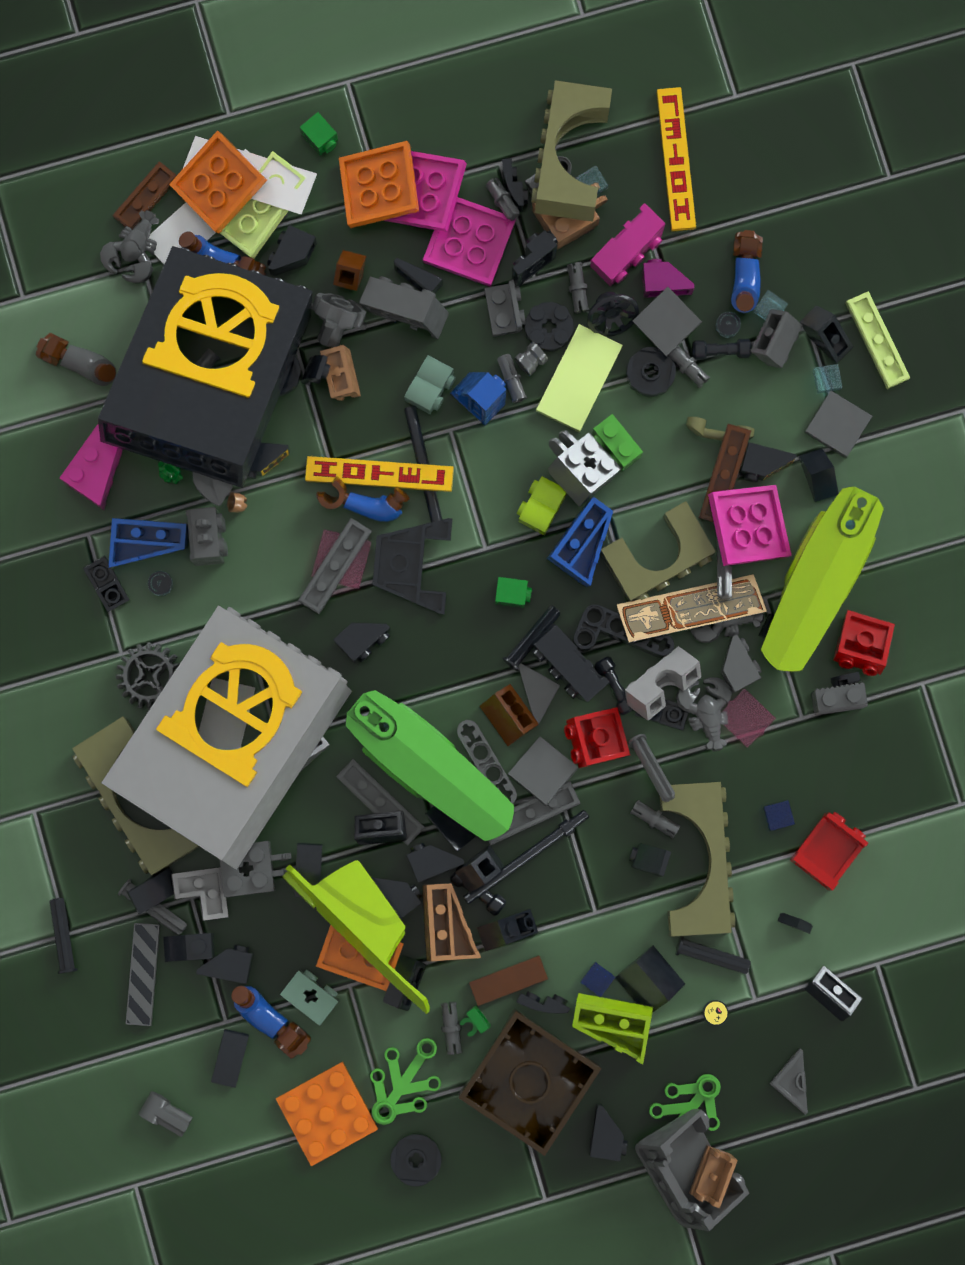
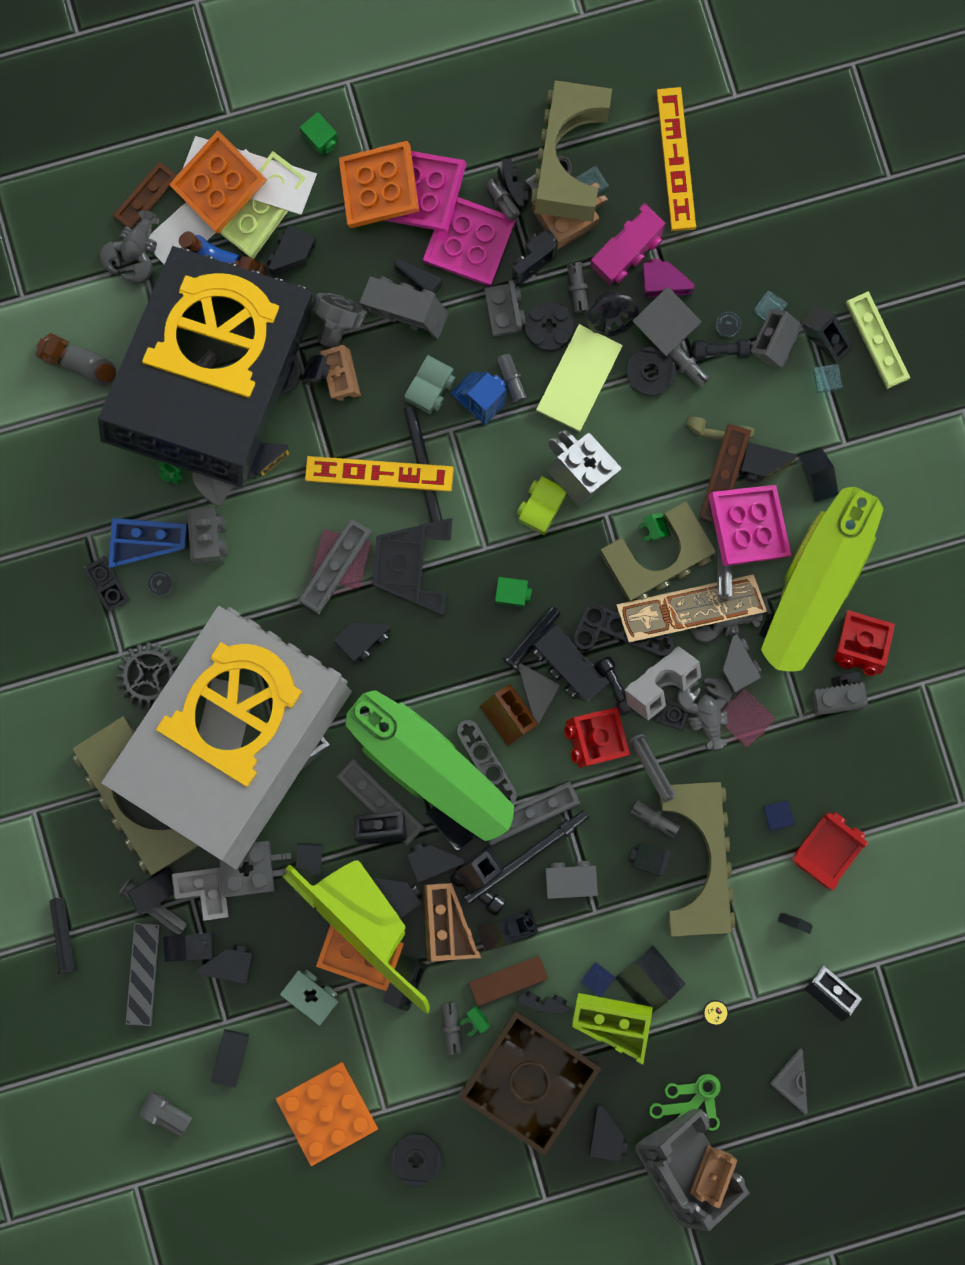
(93, 469): dark pink wedge -> none
(236, 502): medium nougat hinge -> none
(266, 1019): piece -> none
(349, 270): reddish brown brick -> none
(379, 509): piece -> none
(402, 1084): bright green plant -> none
(530, 358): dark grey wheel -> none
(543, 771): dark grey tile -> none
(571, 881): none -> dark grey brick
(582, 542): blue wedge -> none
(617, 442): bright green brick -> none
(656, 526): none -> green tile
(712, 956): black axle -> none
(747, 271): piece -> none
(838, 424): dark grey tile -> none

